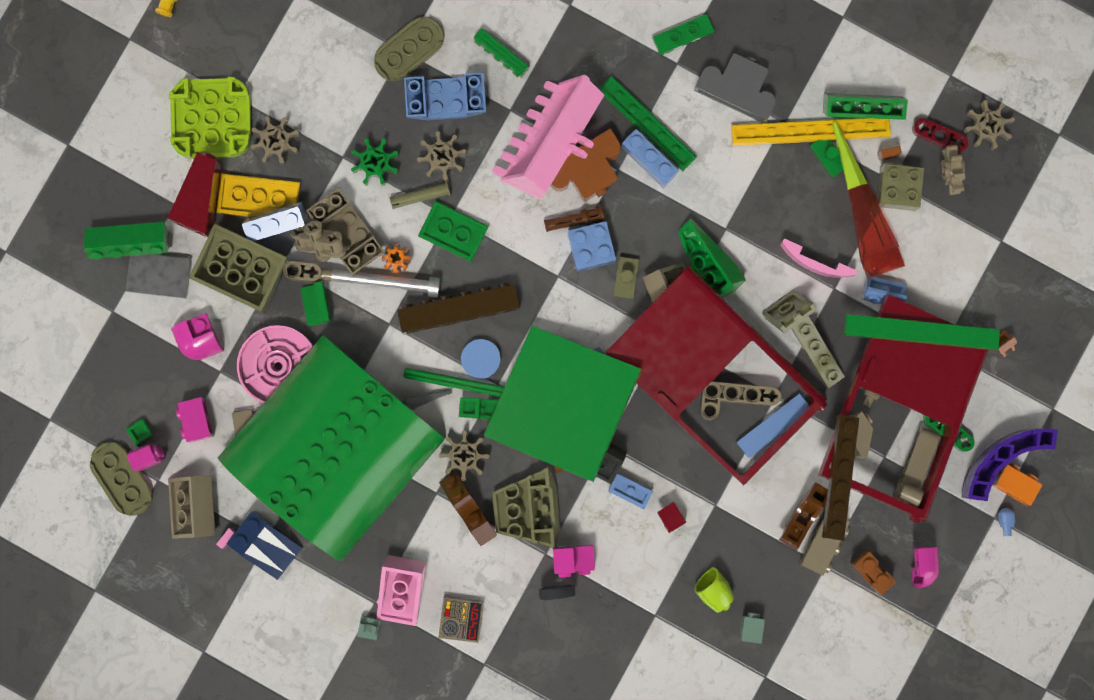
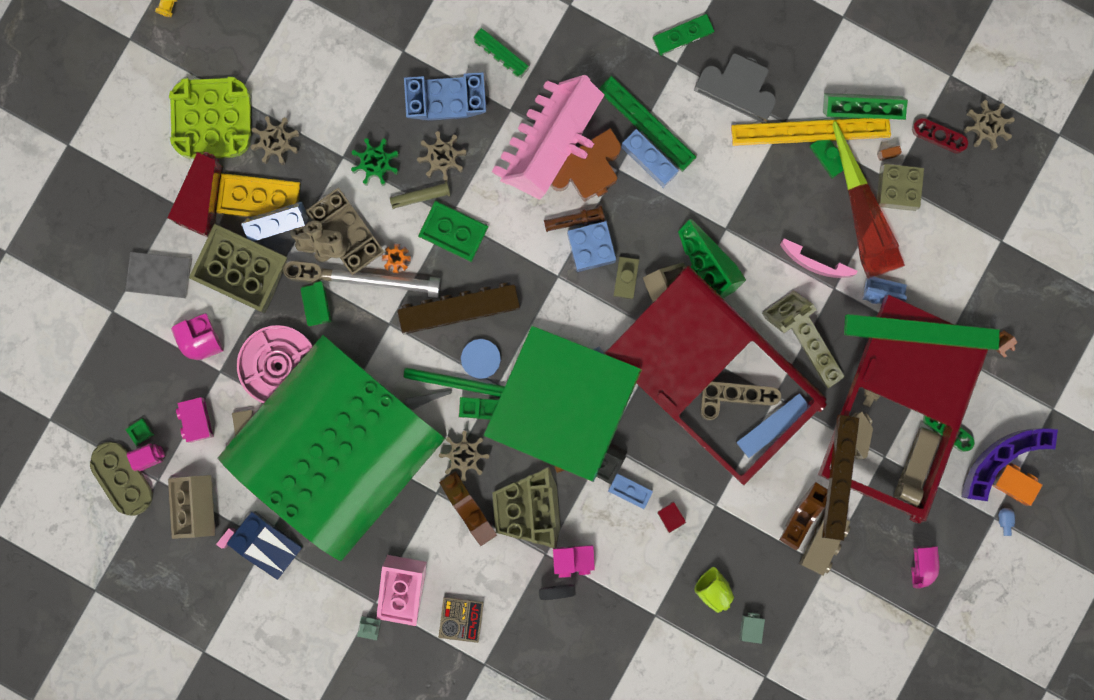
(126, 240): green brick -> none
(409, 49): olive tile -> none
(869, 564): dark orange brick -> none
(953, 169): dark tan gear -> none

